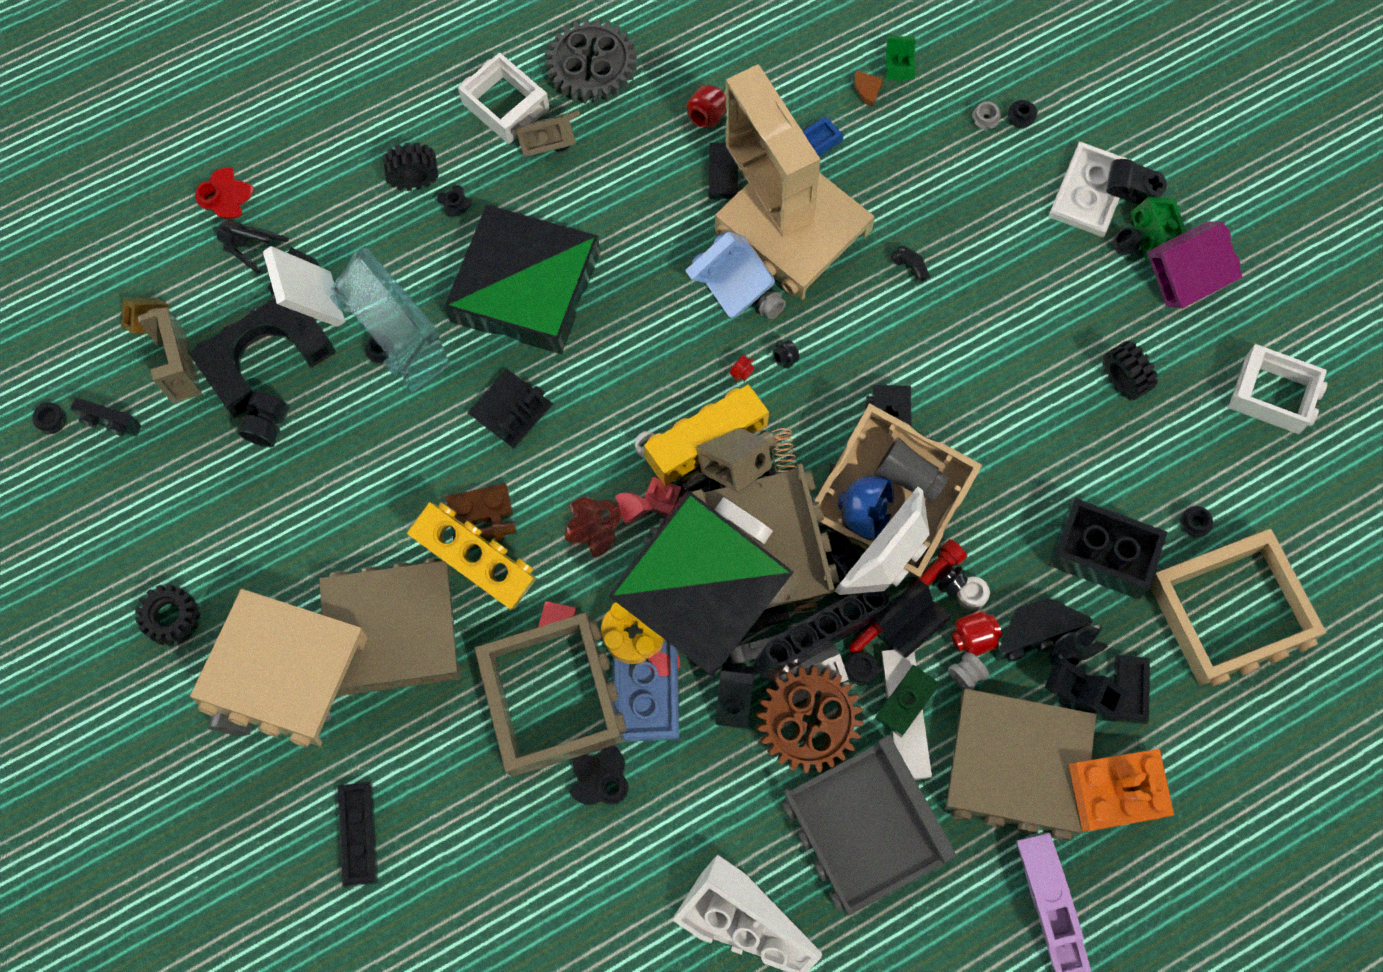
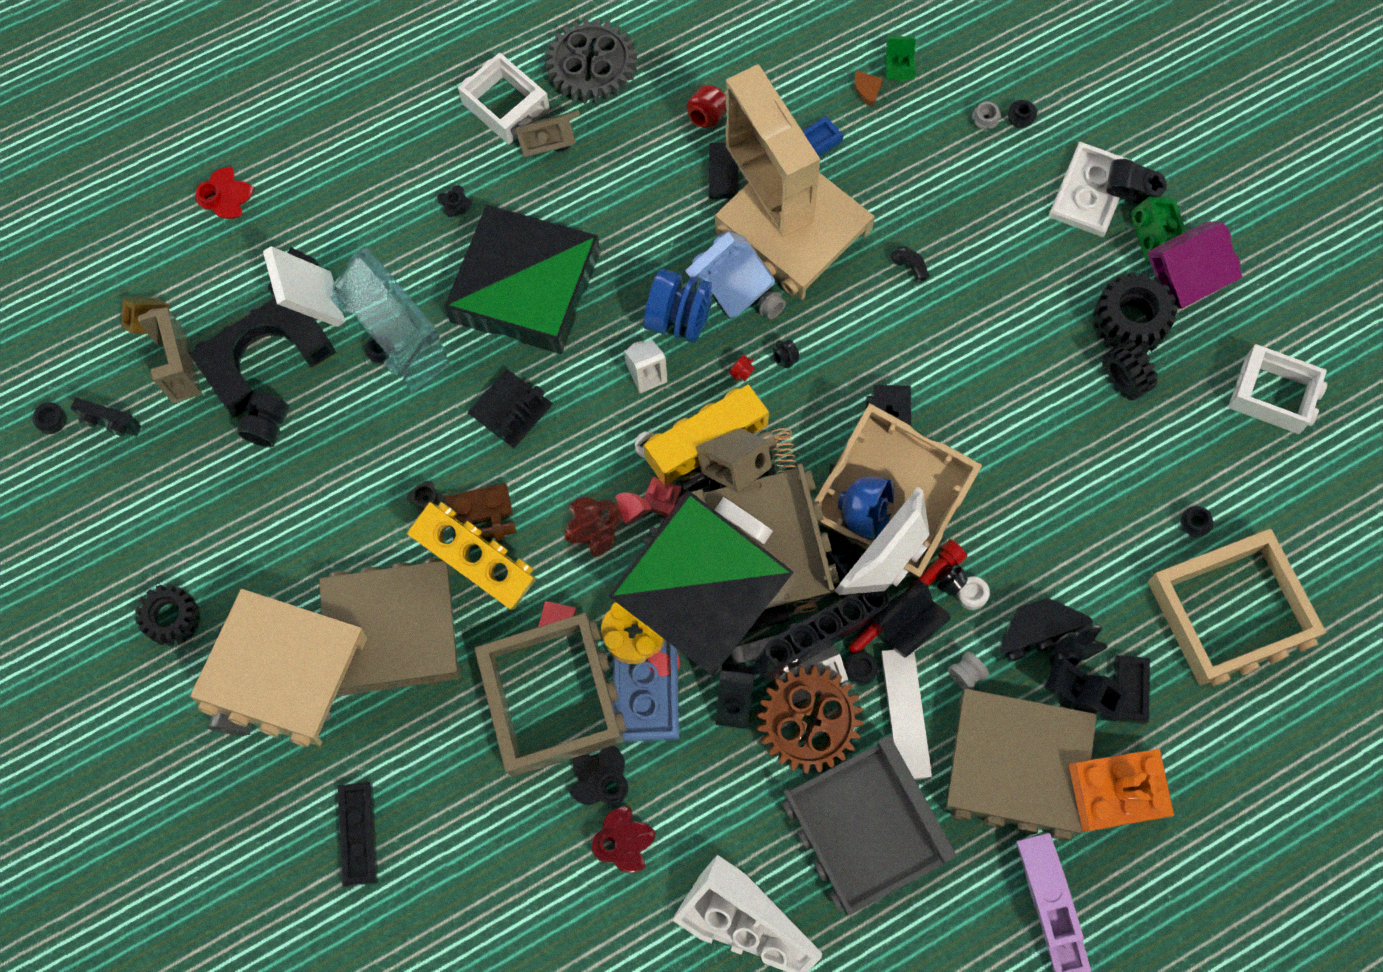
(237, 235): black plant -> none
(410, 166): black tyre -> none
(422, 490): none -> pearl dark grey plate
(628, 840): none -> dark red plate
(646, 365): none -> white slope
(673, 304): none -> blue wheel
(907, 701): dark green plate -> none
(911, 470): dark grey plant -> none
(976, 633): red head -> none
(1108, 549): black brick -> none
(1127, 241): black plate -> none
(1142, 294): none -> black tyre

